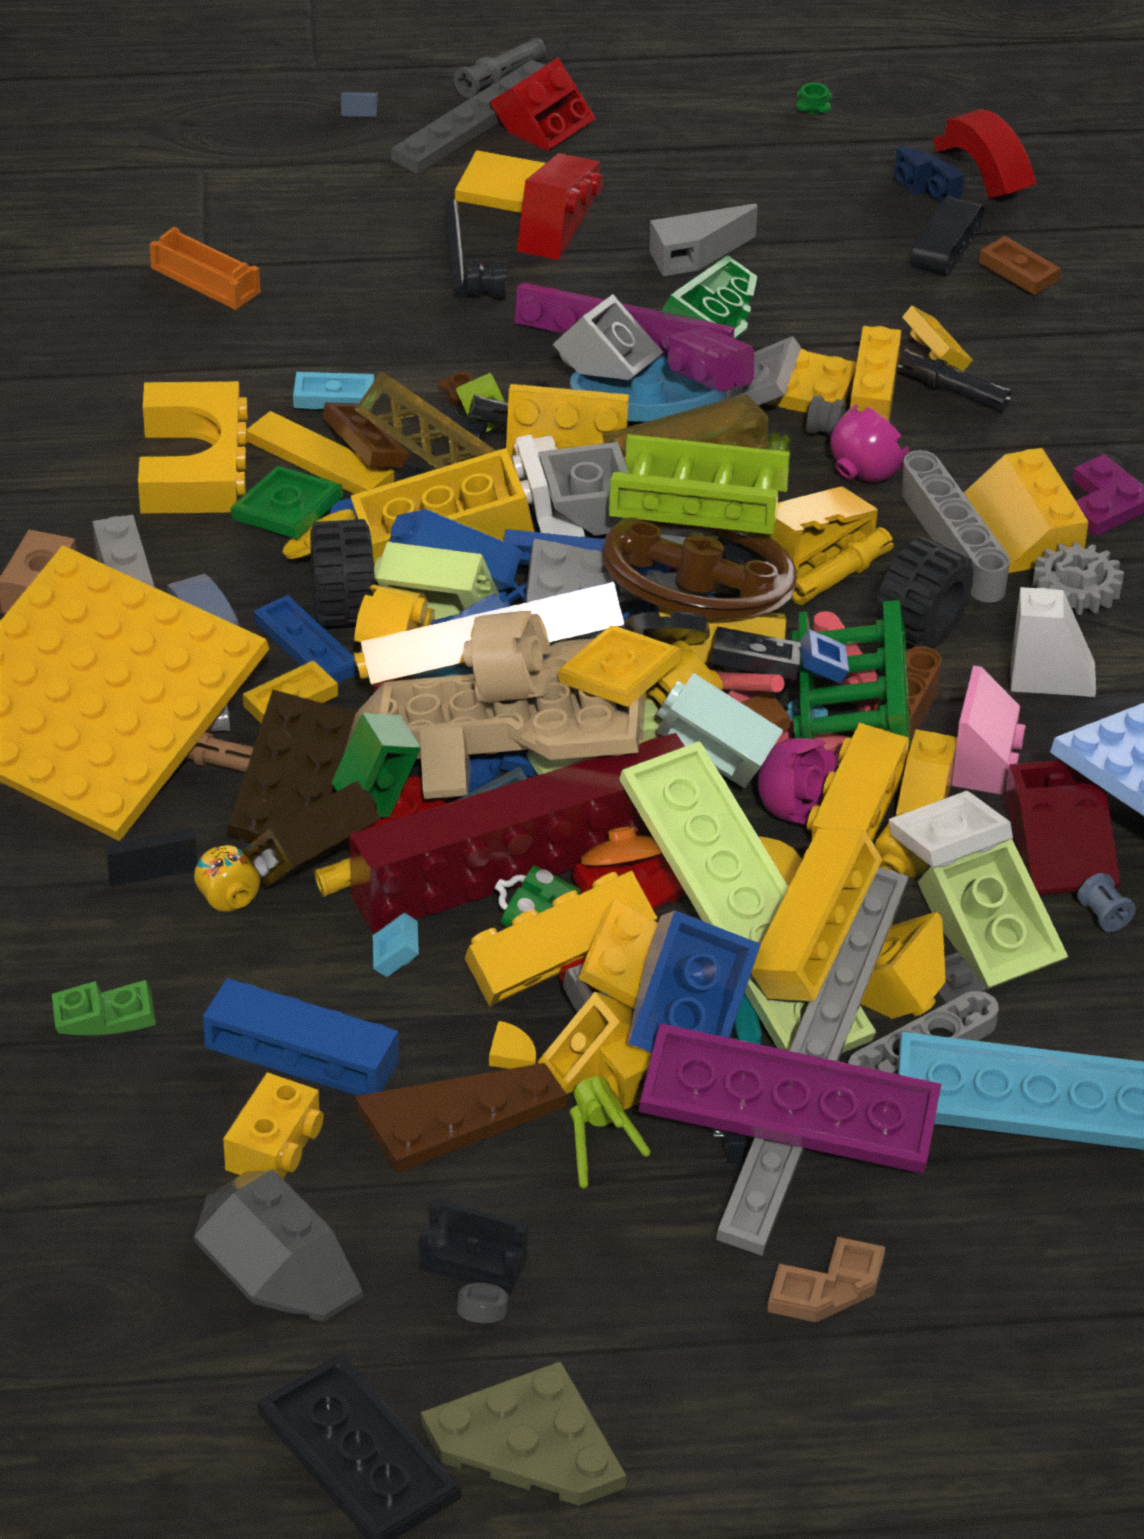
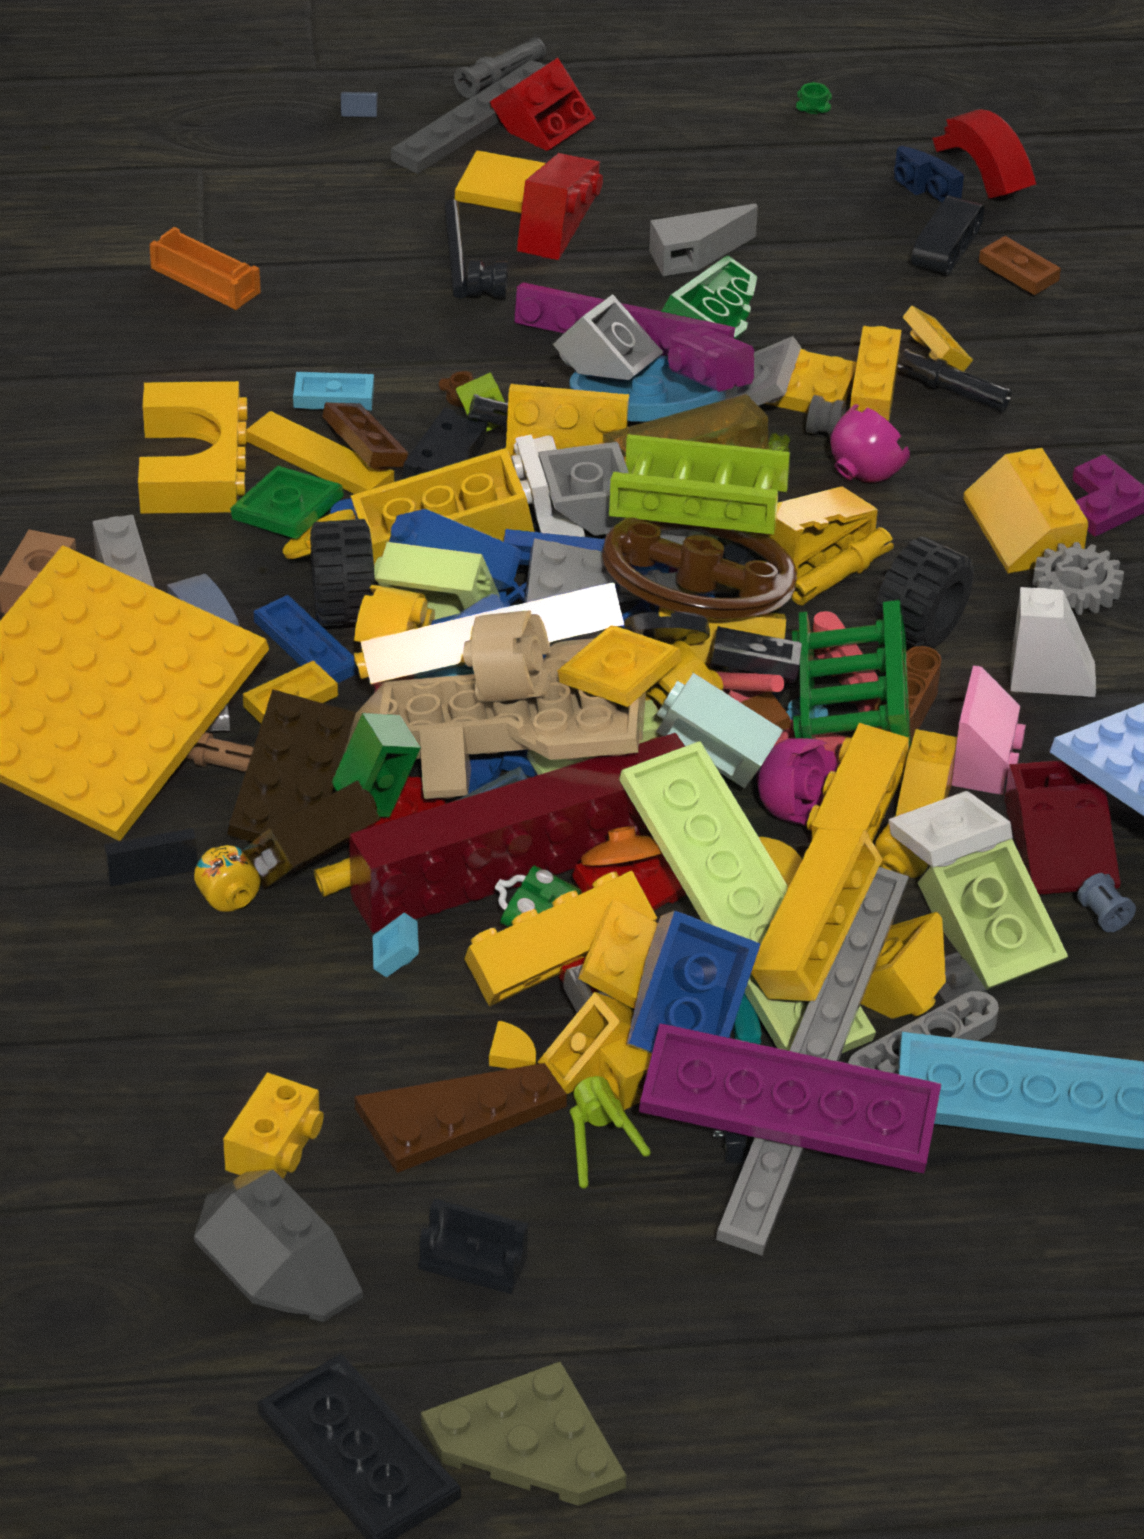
(91, 1012): bright green slope -> none
(300, 1038): blue brick -> none
(428, 415): clear yellow fence -> none
(482, 1303): dark grey tile -> none
(818, 1295): medium nougat tile -> none
(824, 656): blue plate -> none
(954, 522): light grey beam -> none

